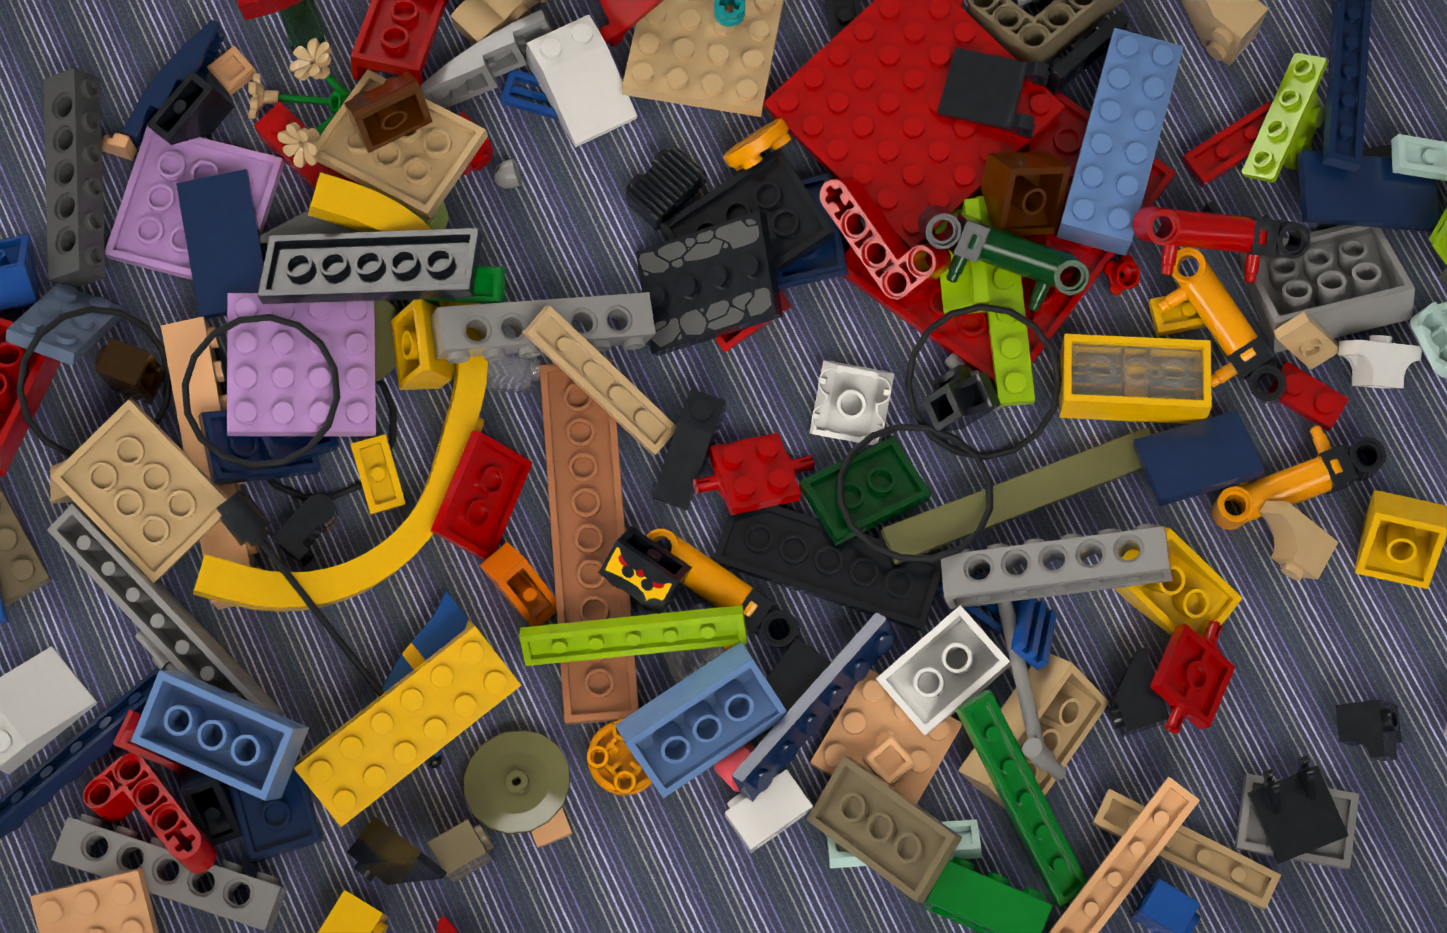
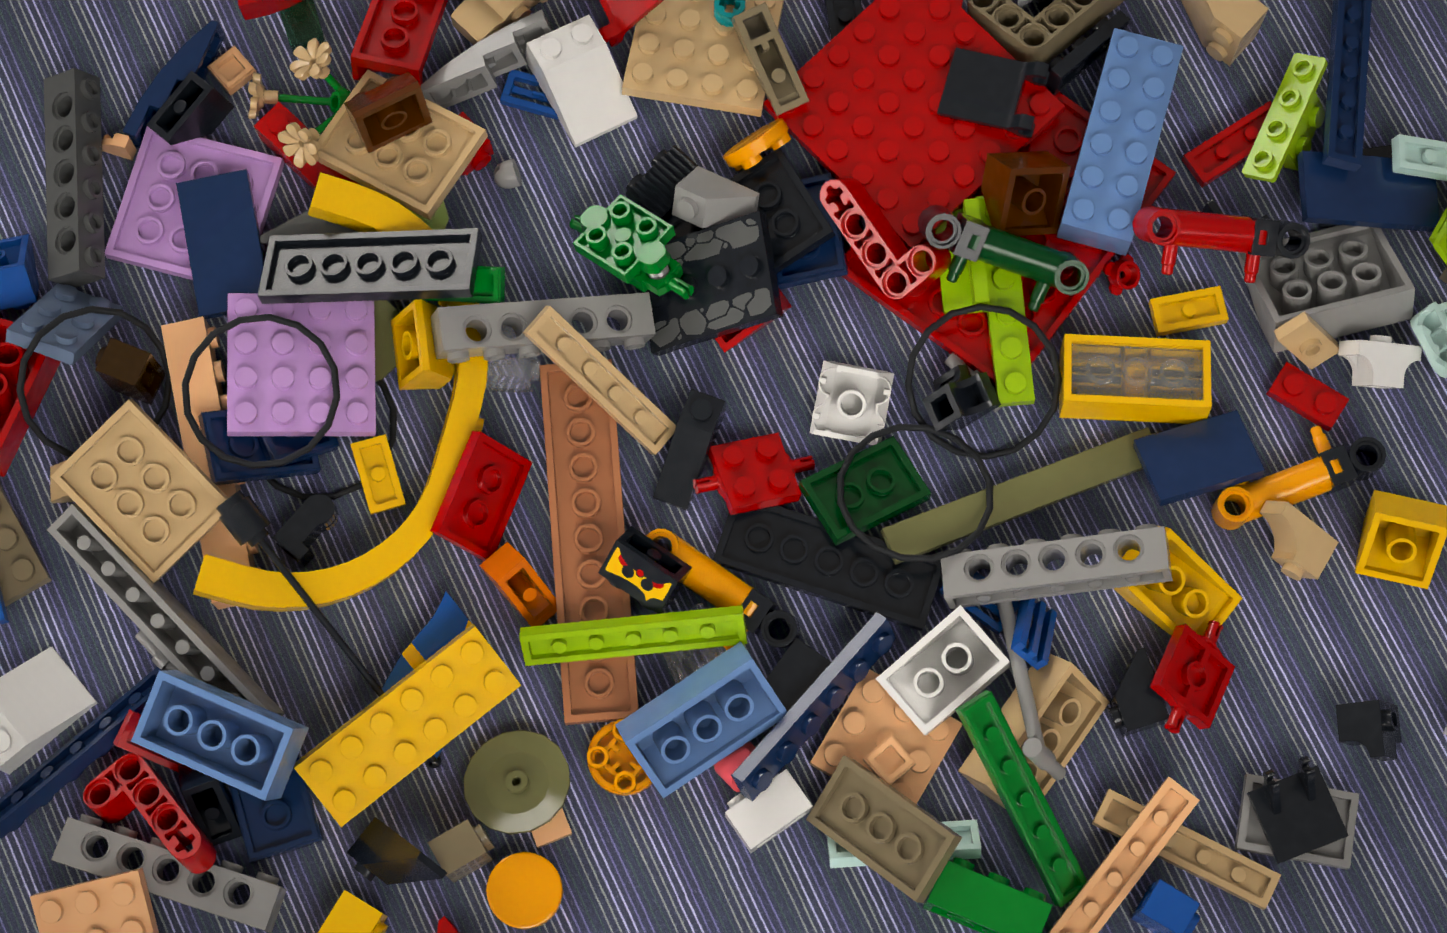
(524, 890): none -> light orange tile
(630, 246): none -> green piece
(711, 199): none -> light grey slope
(769, 58): none -> dark tan slope
(1227, 325): light orange piece -> none

